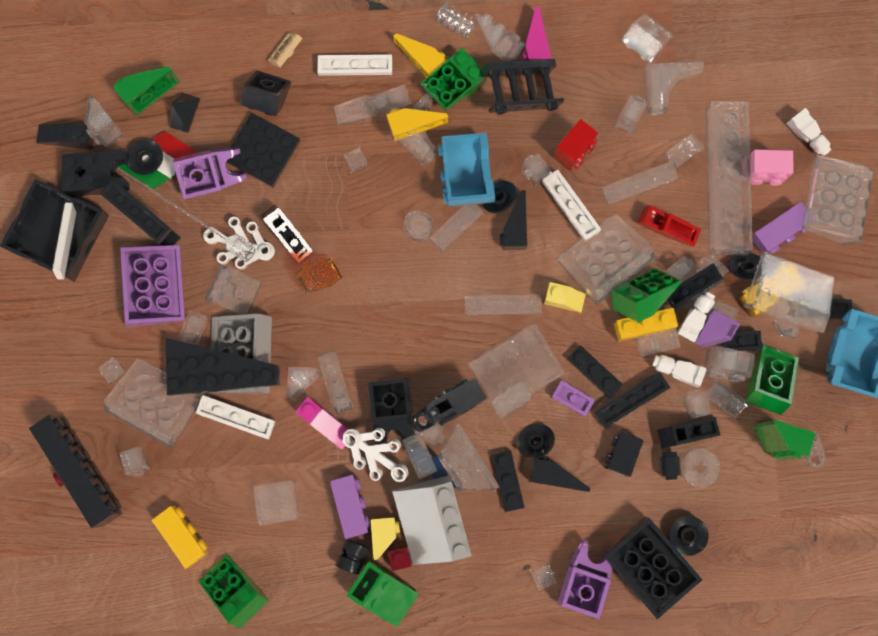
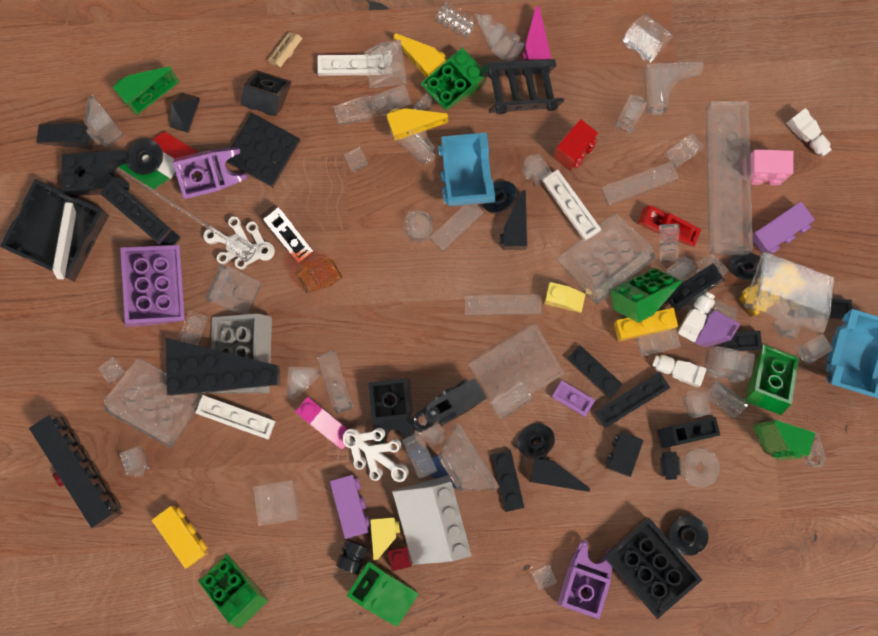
(385, 64): none -> clear slope
(668, 242): none -> clear slope
(814, 348): none -> clear brick
(837, 199): clear slope -> none

